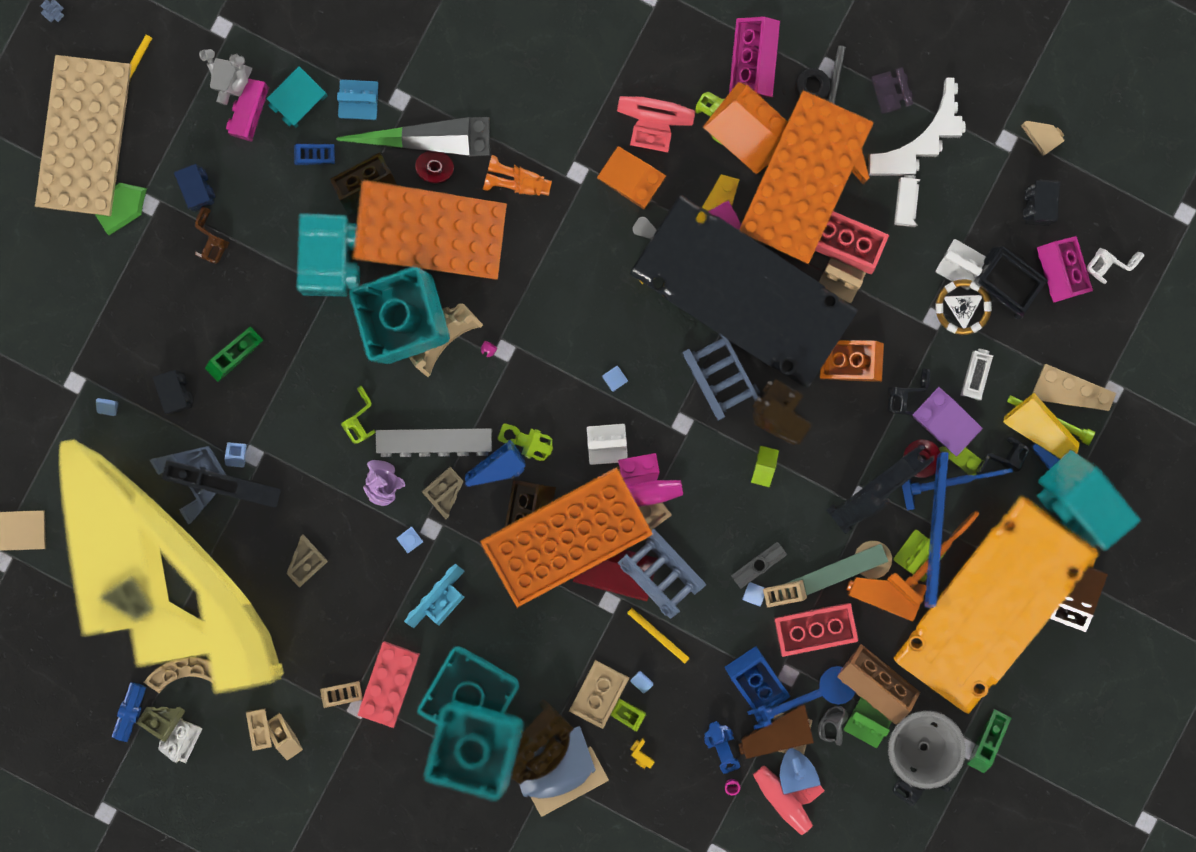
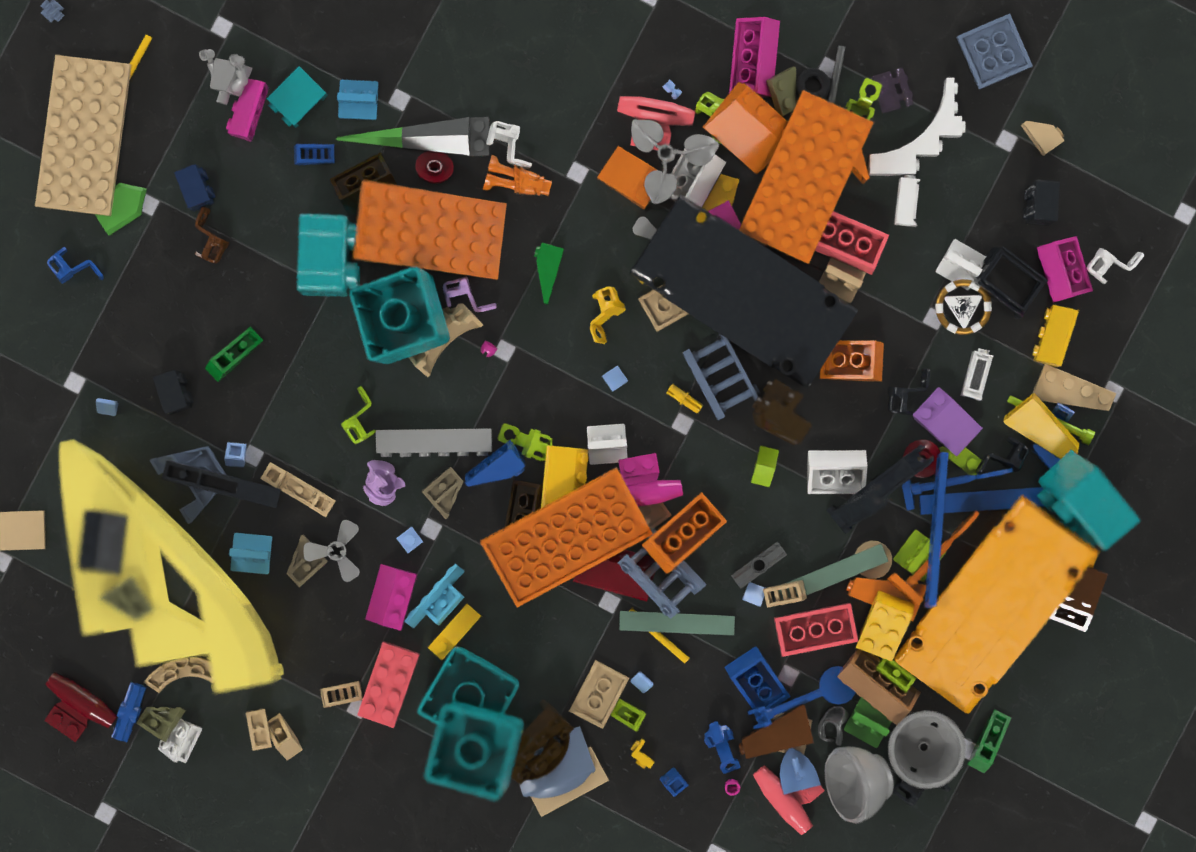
(65, 272): none -> blue piece
(76, 708): none -> dark red plate
(102, 542): none -> black slope
(251, 553): none -> medium azure bracket
(298, 489): none -> tan slope
(346, 533): none -> light grey piece
(391, 597): none -> dark pink slope
(454, 631): none -> yellow slope
(463, 288): none -> lavender piece
(509, 136): none -> white piece
(548, 263): none -> green slope
(563, 472): none -> yellow slope
(608, 309): none -> yellow piece
(660, 310): none -> tan tile
(662, 185): none -> light grey plant
(670, 87): none -> light blue piece
(673, 782): none -> blue slope
(678, 624): none -> sand green tile
(684, 398): none -> yellow axle
(684, 533): none -> orange brick
(696, 181): none -> white slope
(783, 90): none -> olive wing
(836, 471): none -> white slope
(857, 782): none -> light grey piece
(862, 105): none -> lime piece
(885, 625): none -> yellow brick
(896, 674): none -> lime slope
(980, 500): none -> blue tile
(994, 51): none -> sand blue plate
(1055, 335): none -> yellow slope
(1063, 412): none -> blue slope

